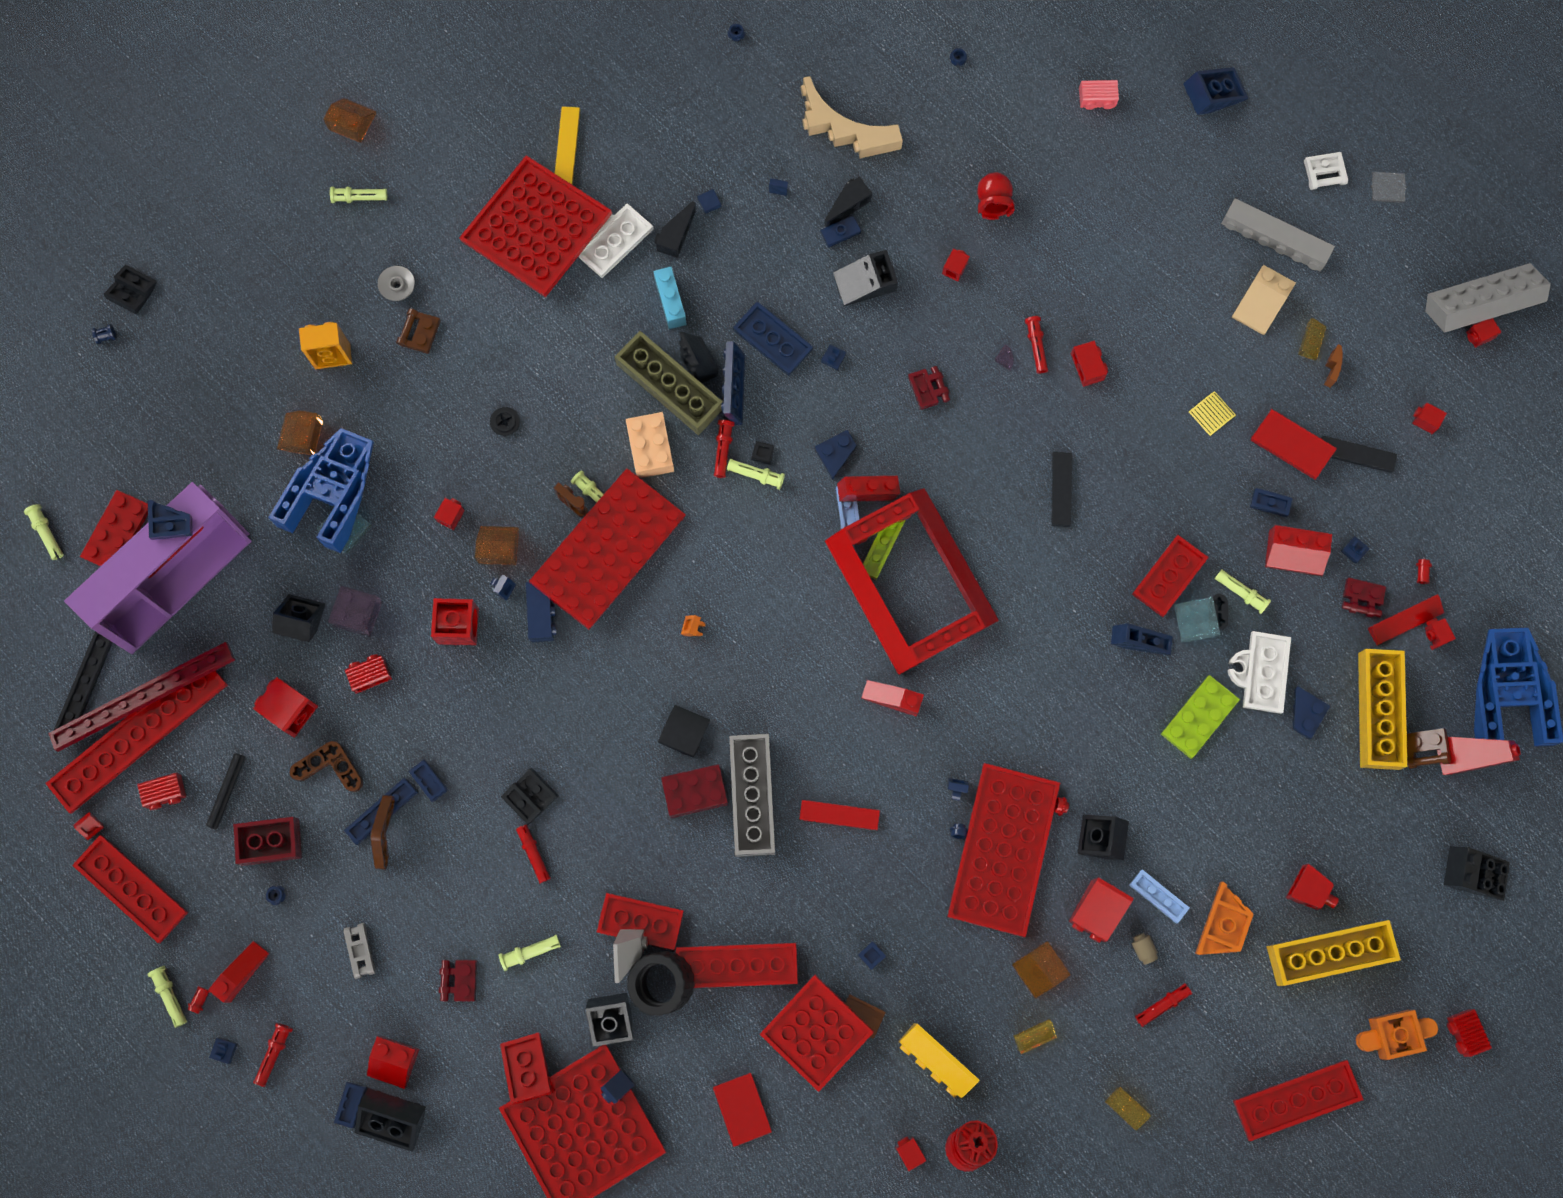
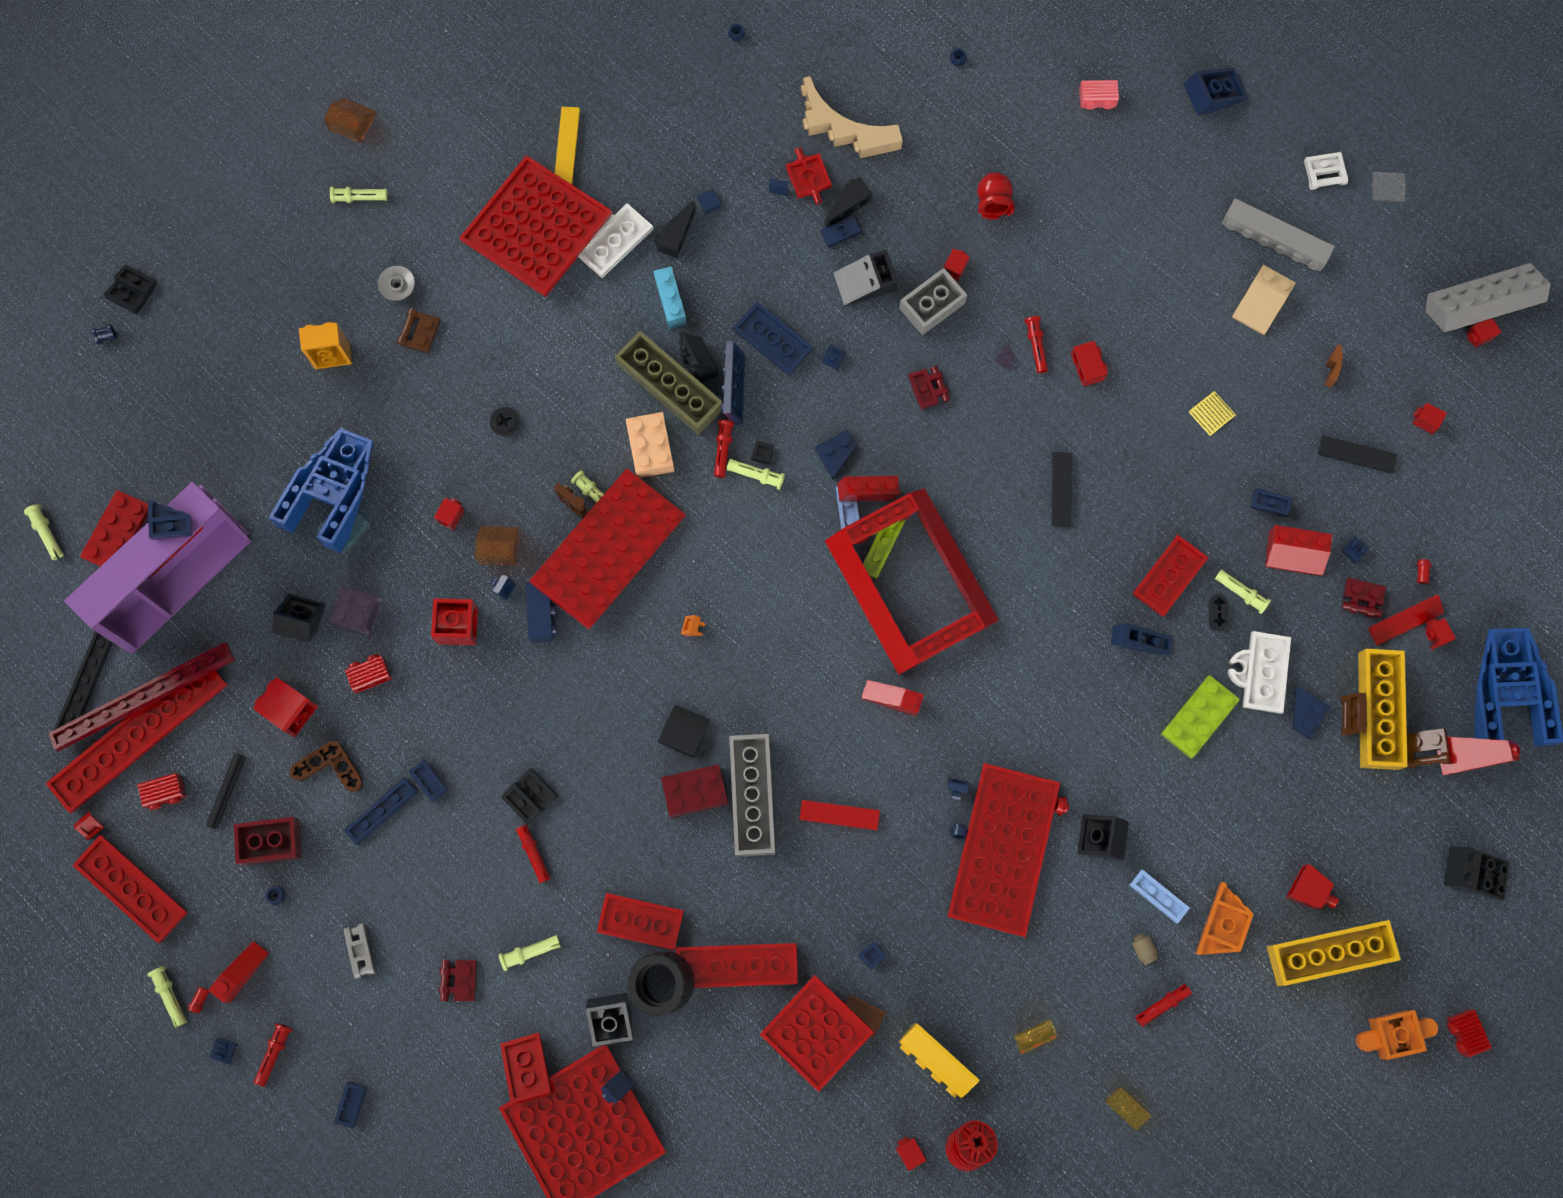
(300, 432): clear orange slope -> none
(379, 830): reddish brown beam -> none
(389, 1119): black slope -> none
(391, 1061): red slope -> none
(627, 950): light grey slope -> none
(742, 1109): red tile -> none
(808, 176): none -> red plate
(933, 301): none -> light grey brick
(1041, 969): clear orange slope -> none
(1100, 910): red slope -> none
(1197, 619): clear light blue plate -> none
(1293, 444): red tile -> none
(1297, 1100): red plate -> none
(1312, 339): clear yellow slope -> none
(1354, 714): none -> reddish brown plate

